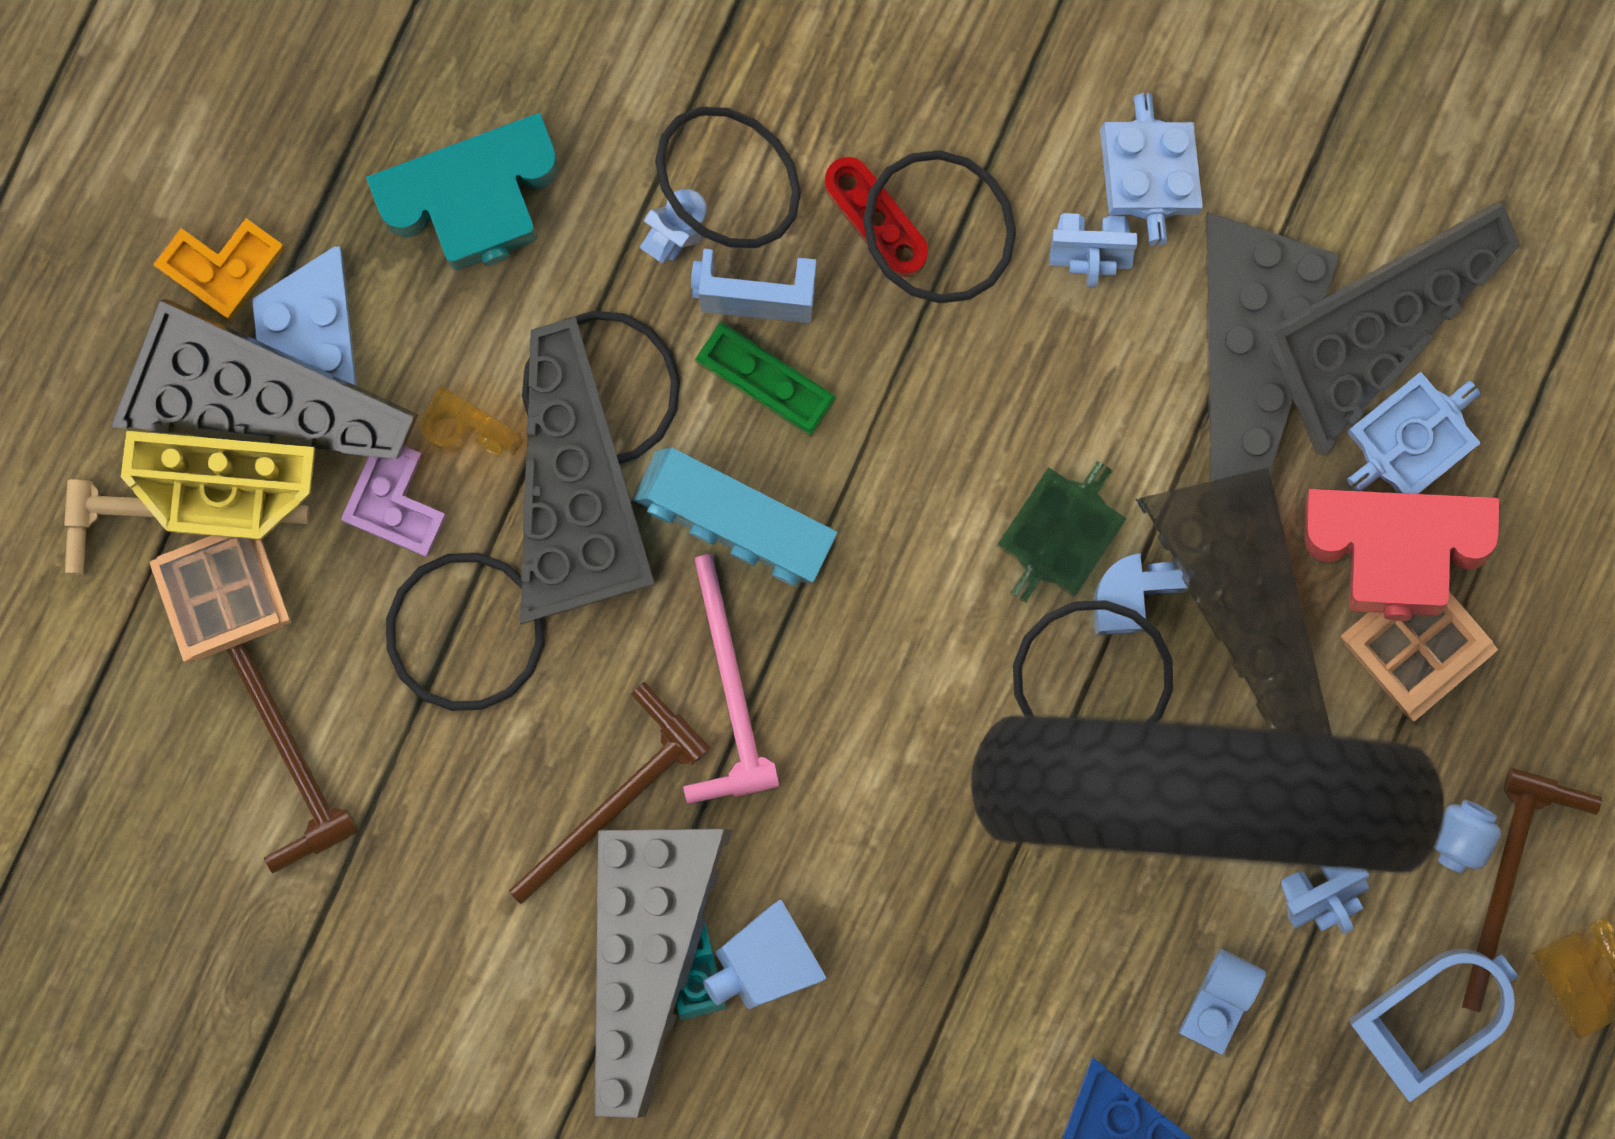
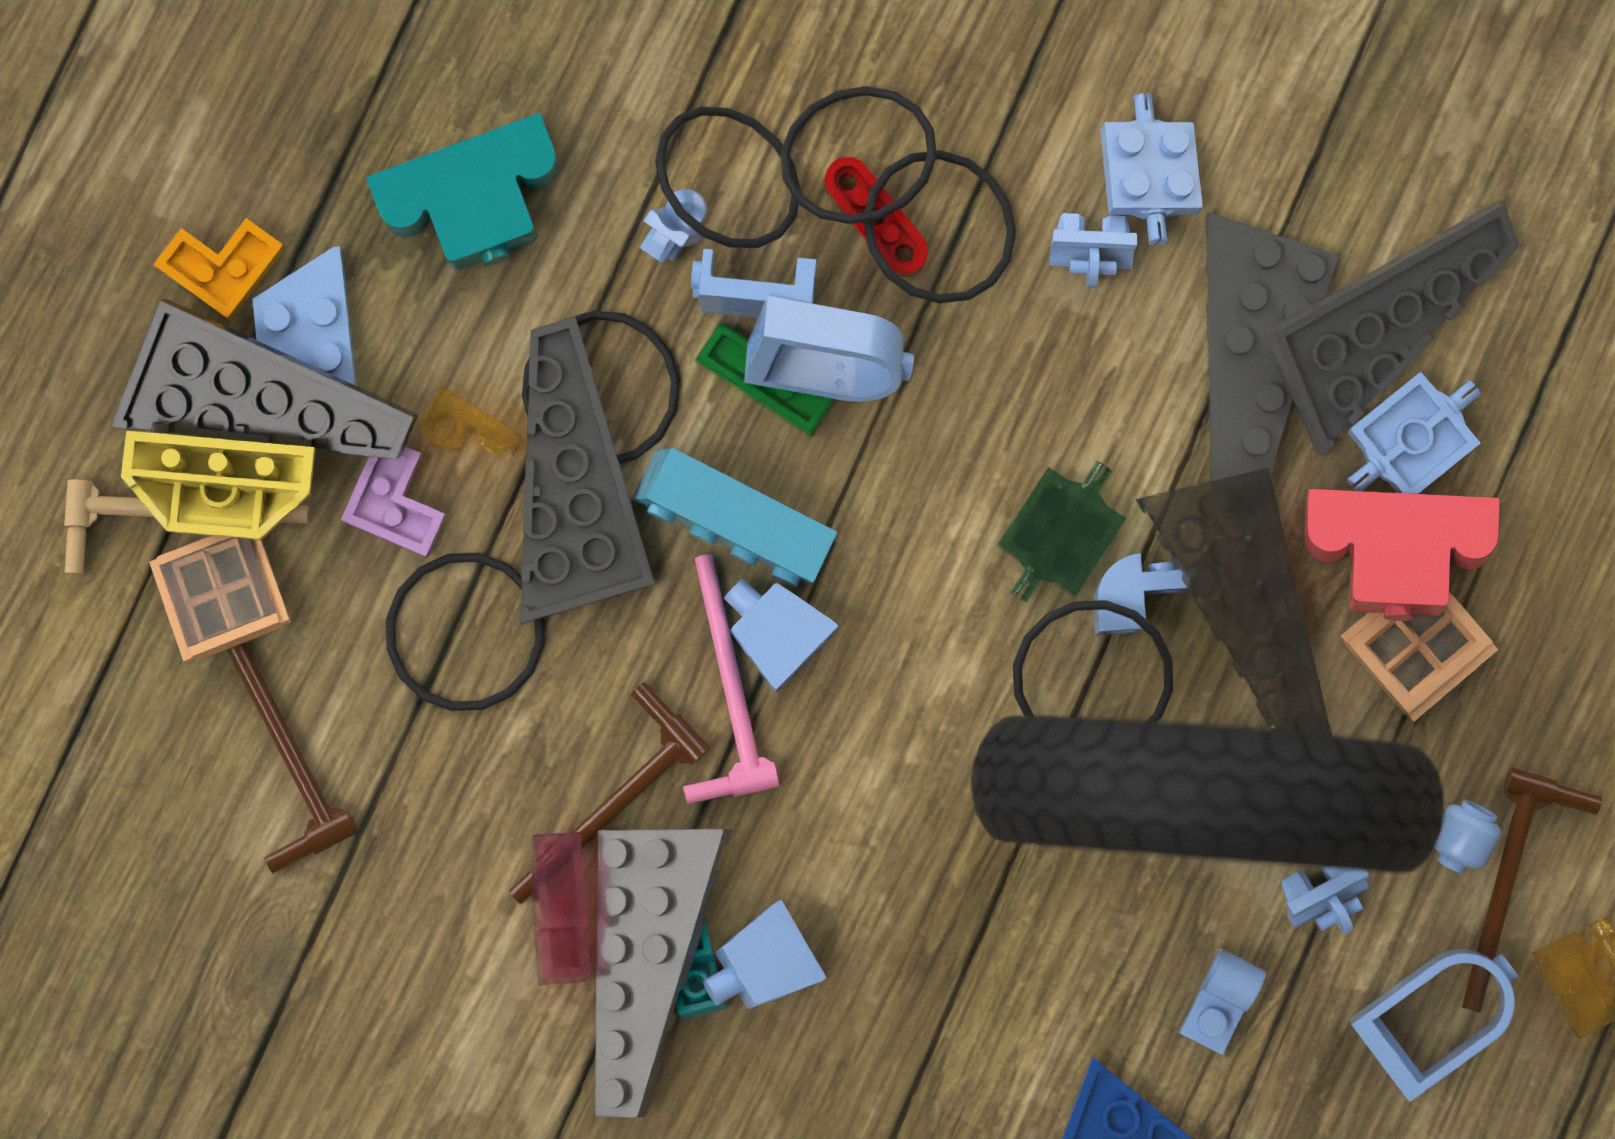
(559, 909): none -> clear pink slope
(777, 630): none -> light blue torso
(826, 352): none -> light blue window
(867, 216): none -> black piece

